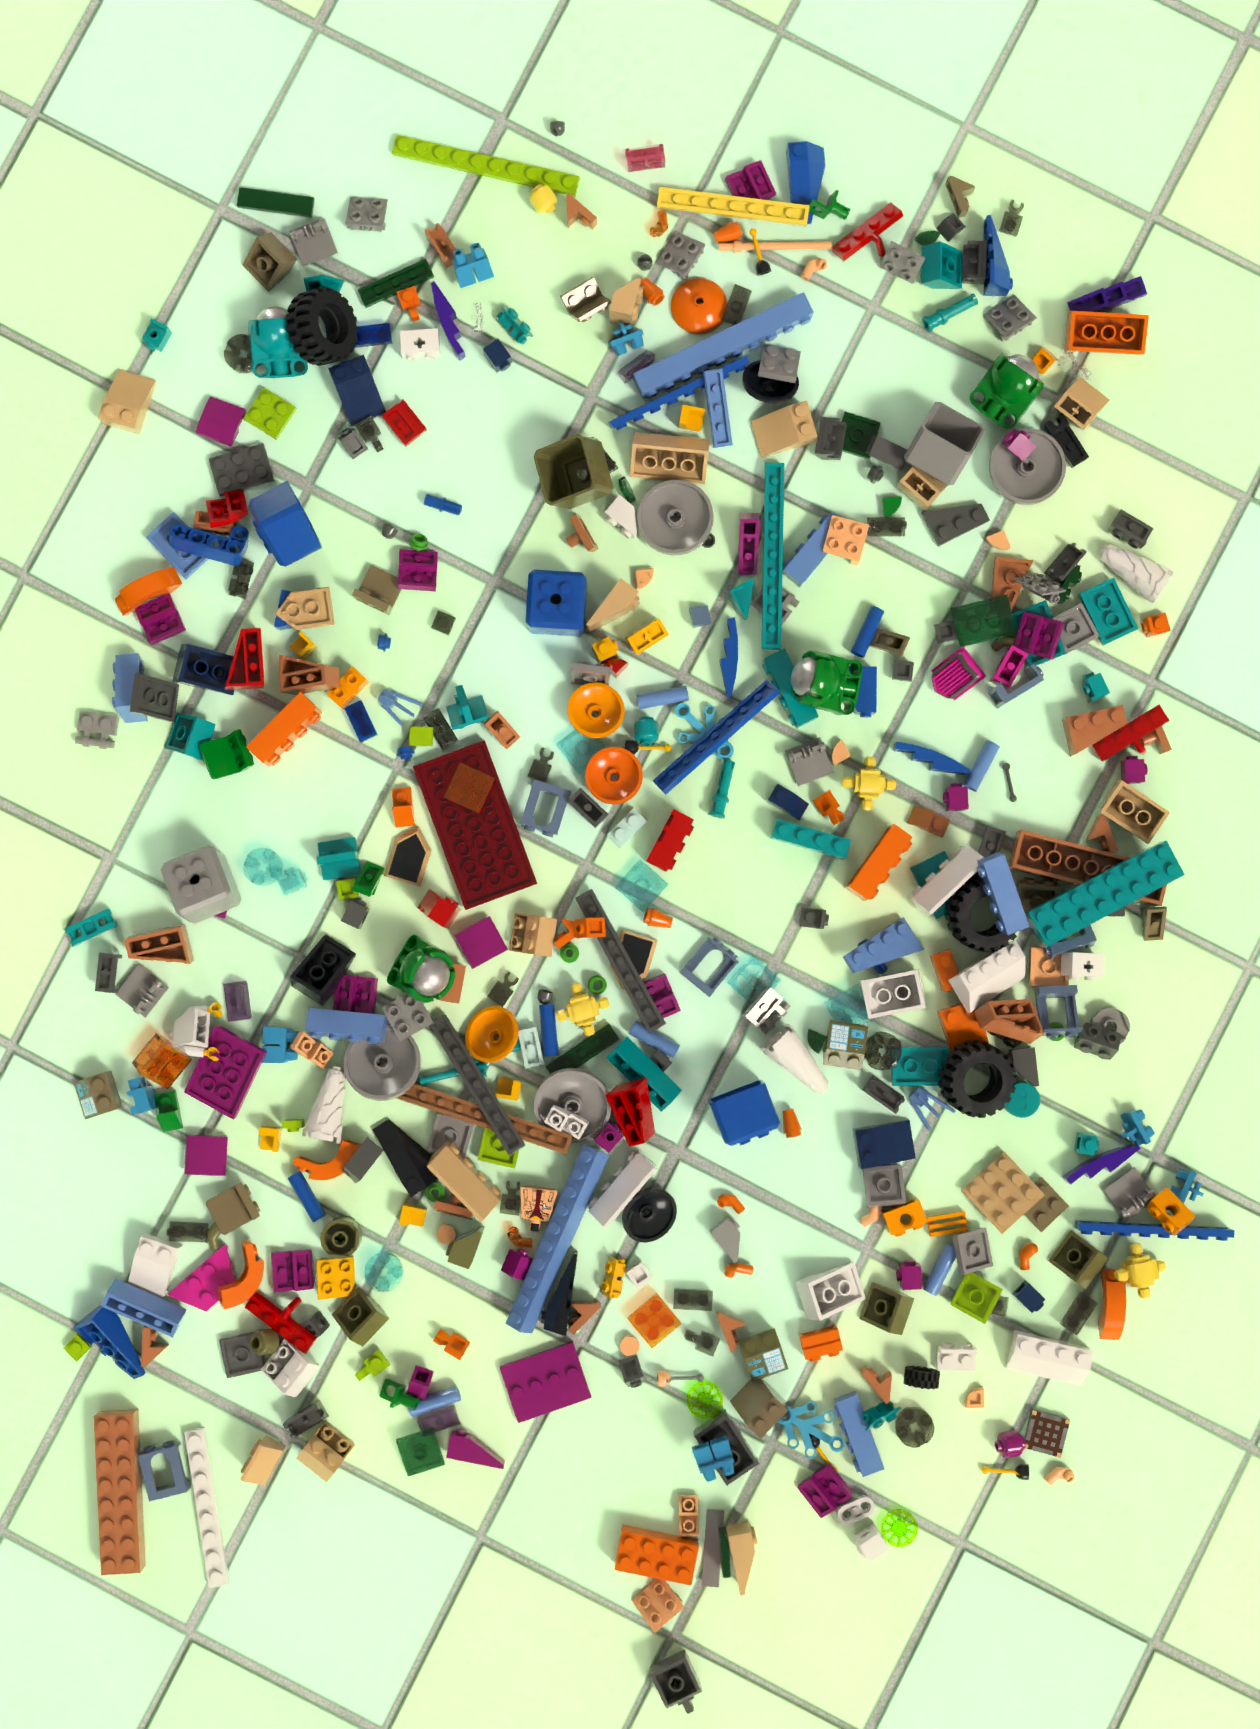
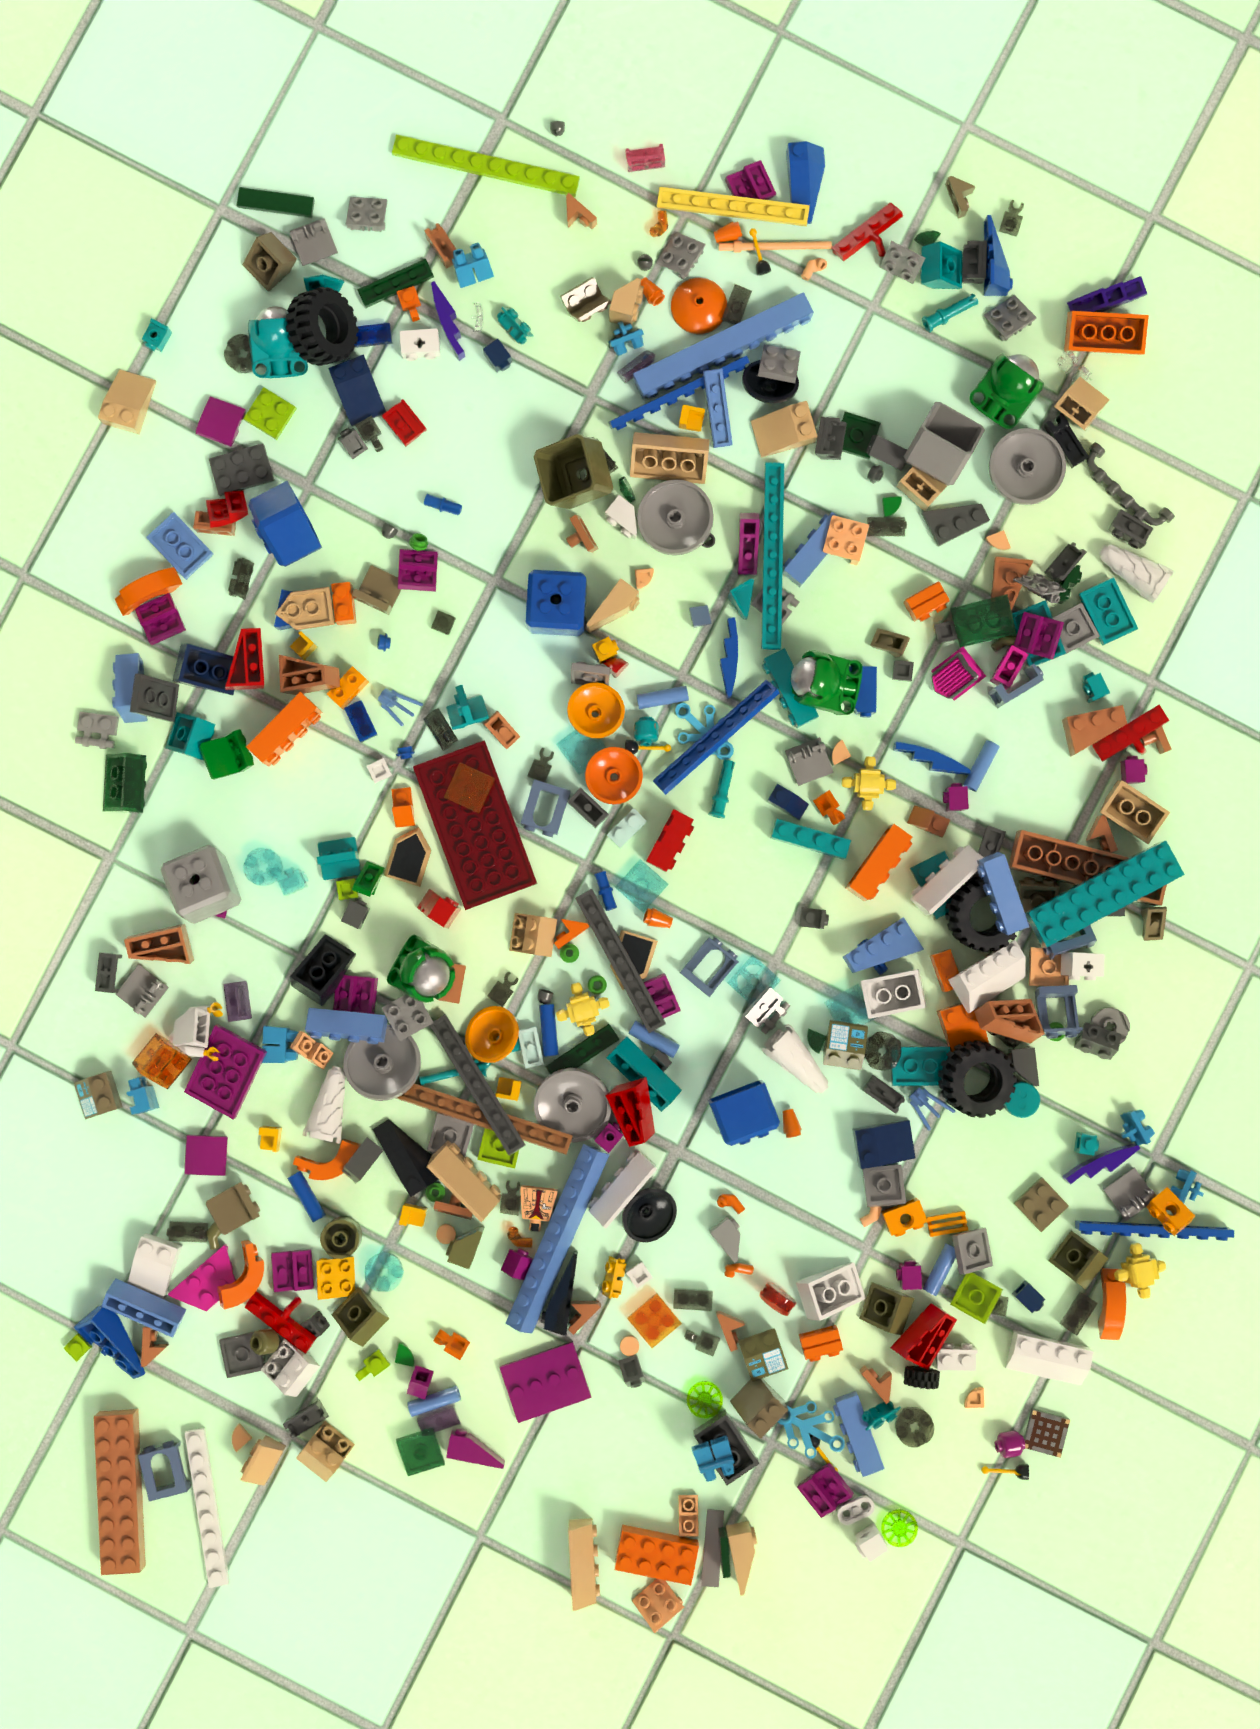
(90, 927): teal plate -> none
(124, 783): none -> clear green slope
(169, 1111): green slope -> none
(210, 545): blue beam -> none
(240, 1437): none -> light nougat tile
(293, 1124): lime plate -> none
(343, 603): none -> orange brick
(379, 770): none -> white plate
(399, 1396): green bracket -> none
(404, 1355): none -> green tile
(421, 736): lime slope -> none
(480, 942): magenta slope -> none
(543, 199): light yellow head -> none
(567, 1121): white slope -> none
(582, 1563): none -> tan slope
(590, 927): orange bracket -> none
(605, 891): none -> blue pin
(647, 636): yellow hinge -> none
(665, 1378): hinge -> none
(673, 1691): dark grey hinge -> none
(777, 1299): none -> clear red head
(831, 206): green bracket -> none
(867, 631): blue piece -> none
(925, 1336): none -> red wedge
(927, 601): none -> orange brick
(950, 227): dark grey slope -> none
(1003, 1192): tan plate -> none
(1006, 766): dark grey hinge -> none
(1019, 443): brick -> none
(1025, 1254): orange arm -> none
(1044, 360): light orange slope -> none
(1060, 1473): light nougat arm -> none
(1126, 499): none -> dark grey bar
(1155, 625): orange bracket -> none

